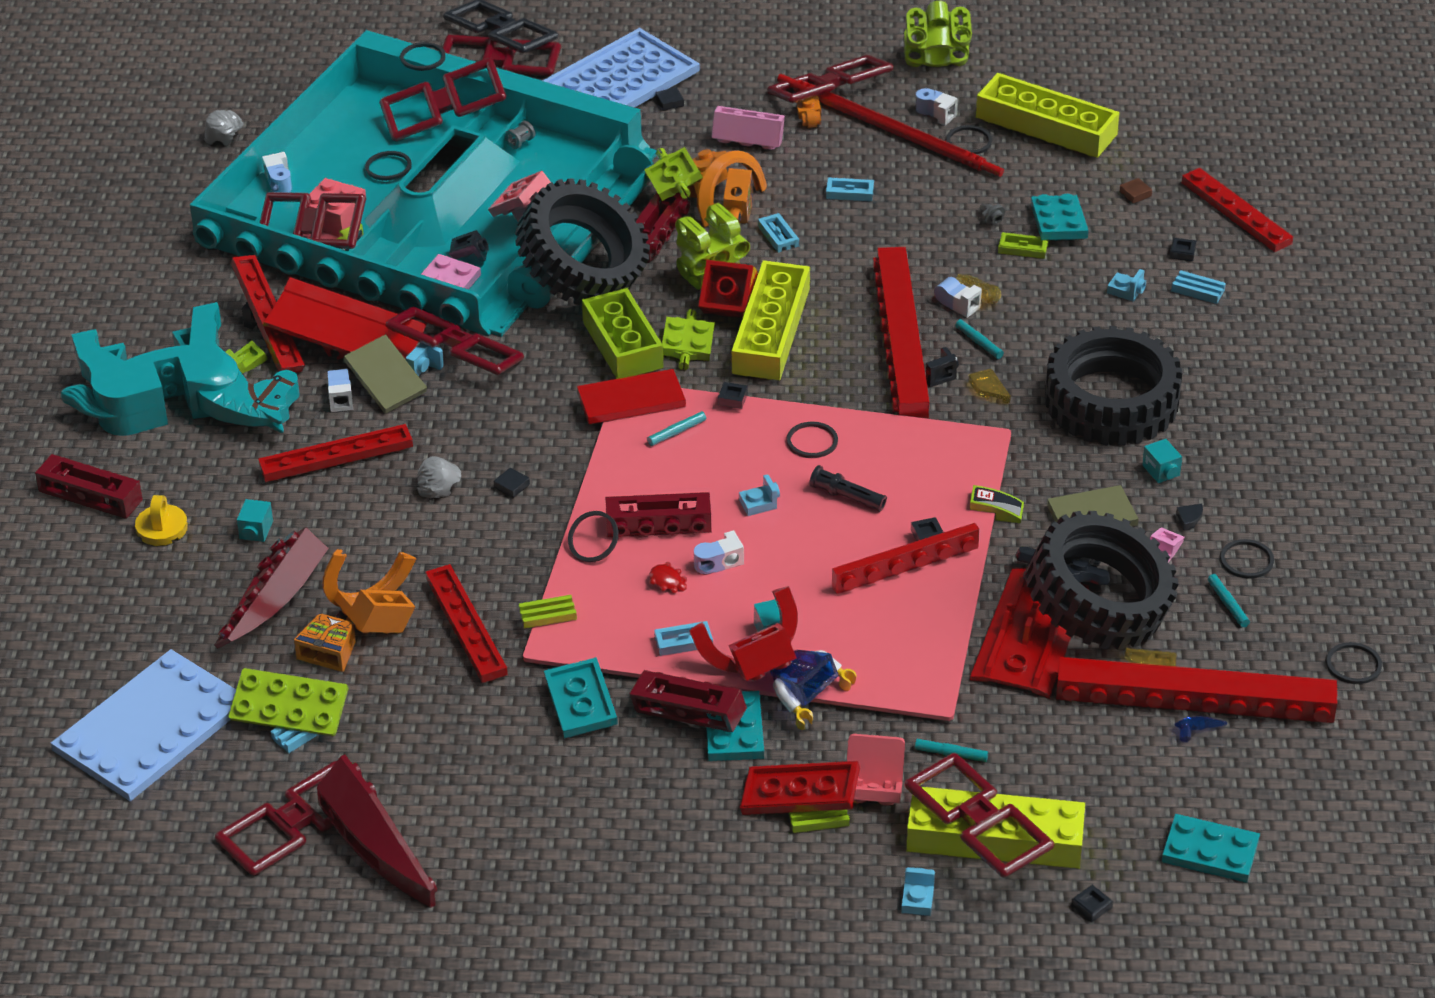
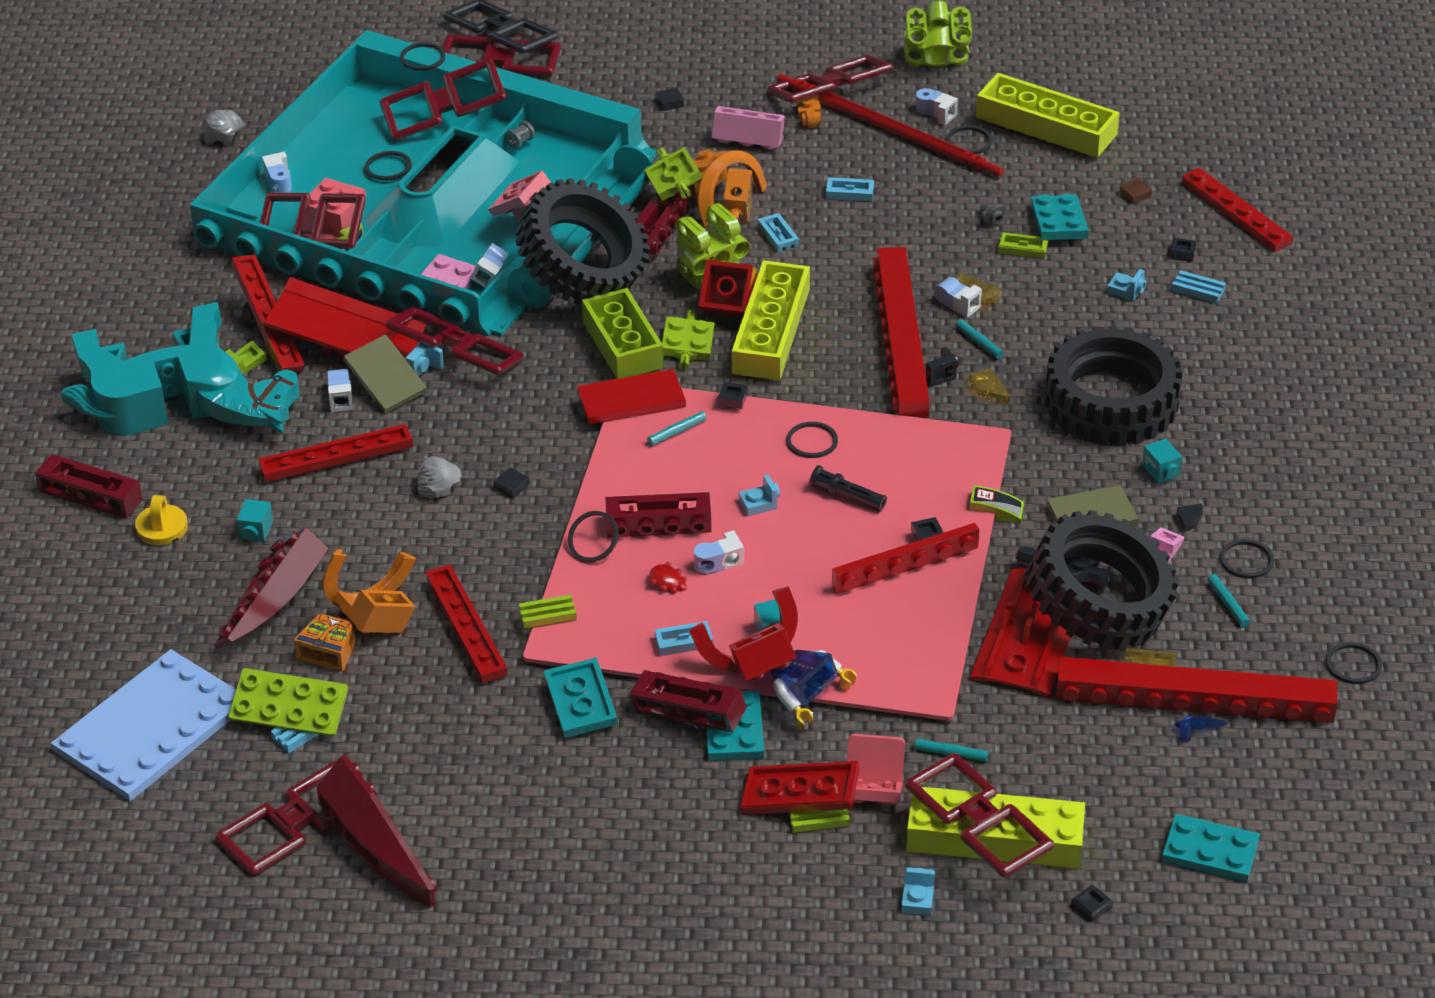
(468, 244): black bracket -> none
(490, 264): none -> leg
(628, 70): light blue plate -> none

